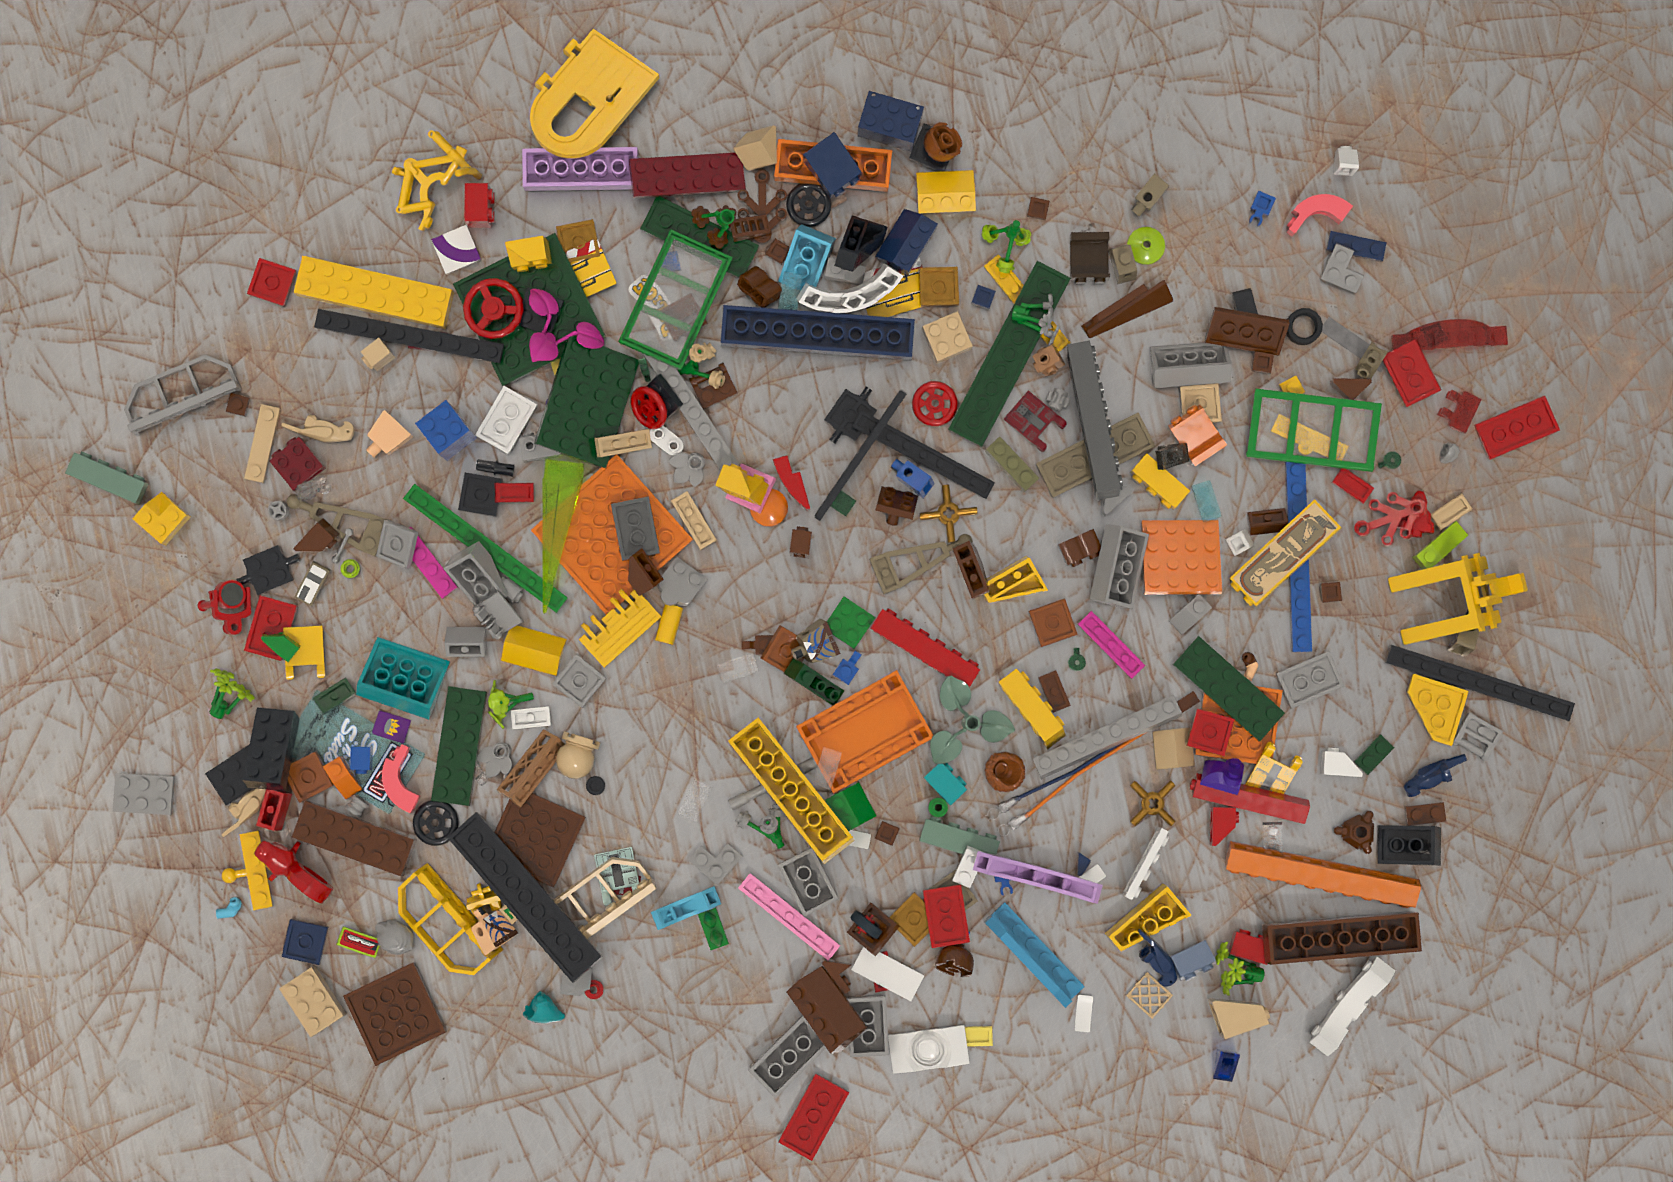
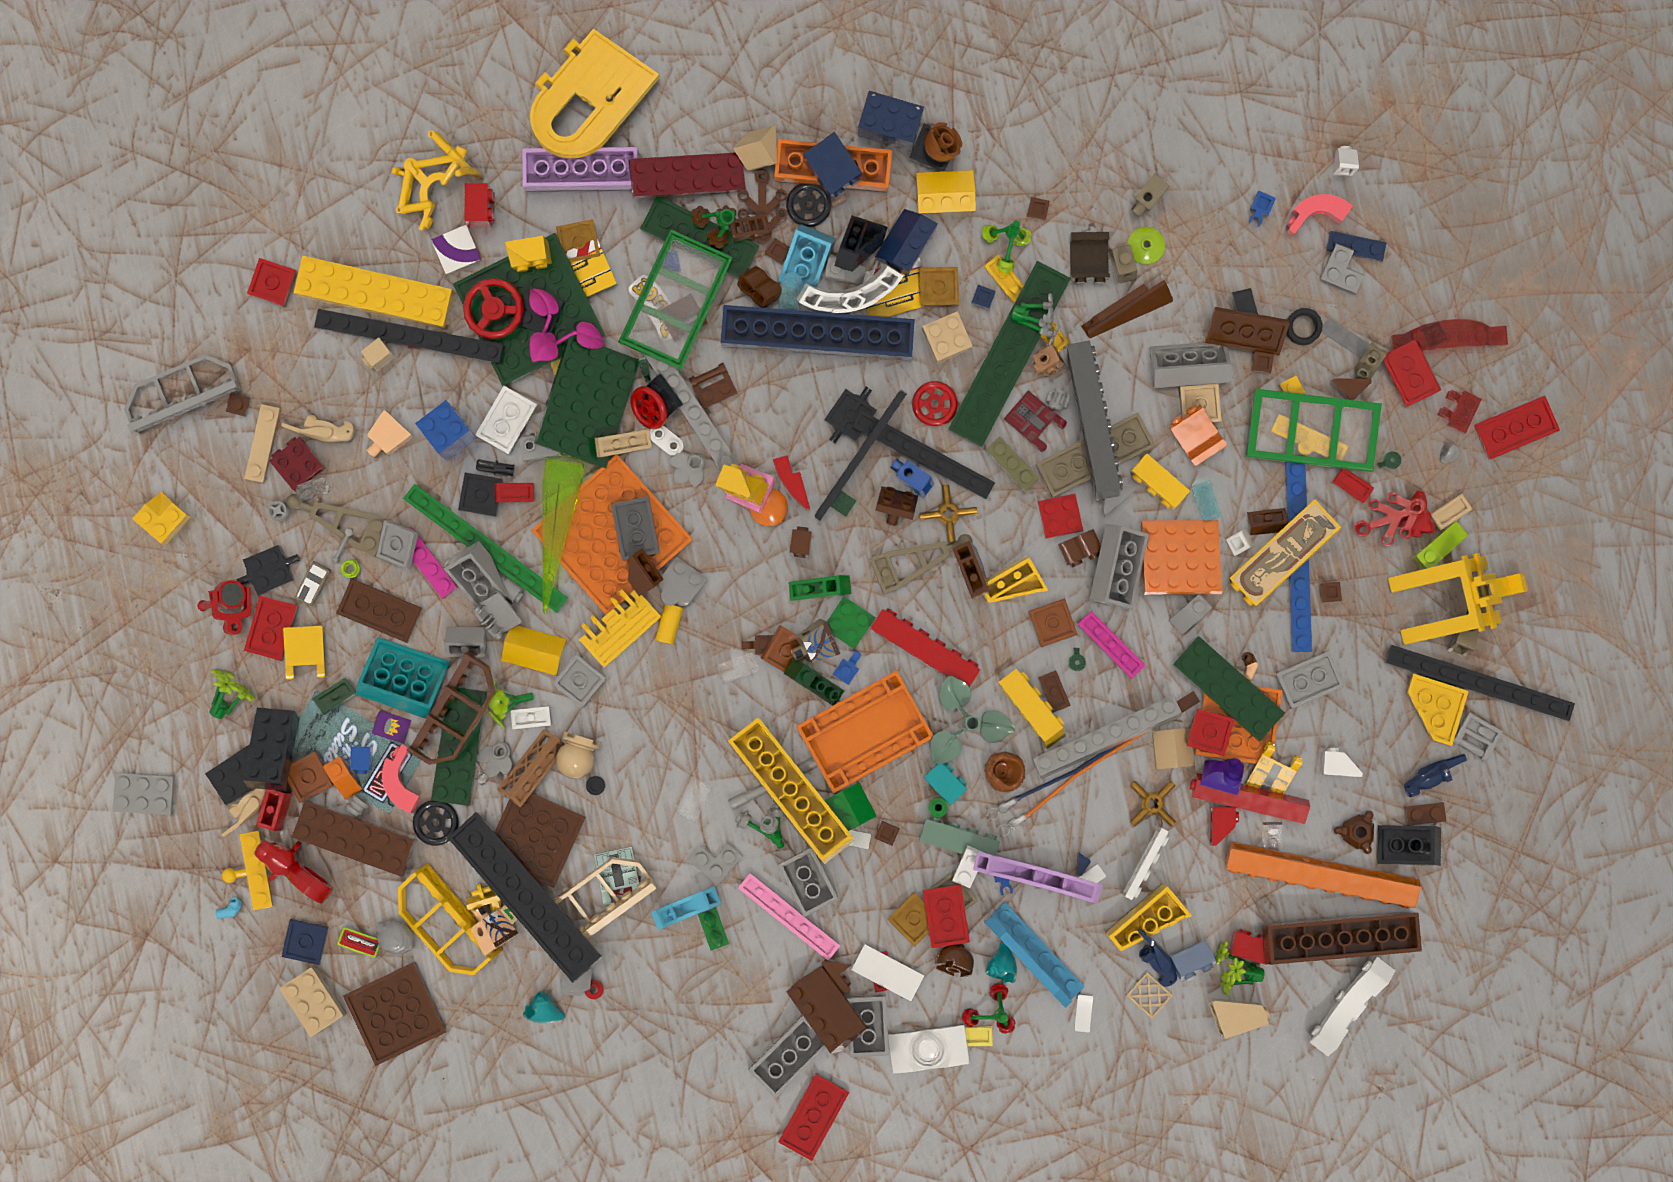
(106, 478): sand green brick -> none
(281, 645): green slope -> none
(318, 538): reddish brown slope -> none
(379, 610): none -> reddish brown tile
(449, 694): none -> reddish brown plate
(693, 520): tan plate -> none
(697, 354): tan plant -> none
(820, 587): none -> green slope
(827, 768): clear plate -> none
(872, 928): reddish brown plate -> none
(1002, 965): none -> teal hat
(1004, 1022): none -> red plant
(1060, 516): none -> red plate
(1171, 455): clear smoke slope -> none
(1225, 1065): clear blue slope -> none
(1373, 754): dark green plate -> none

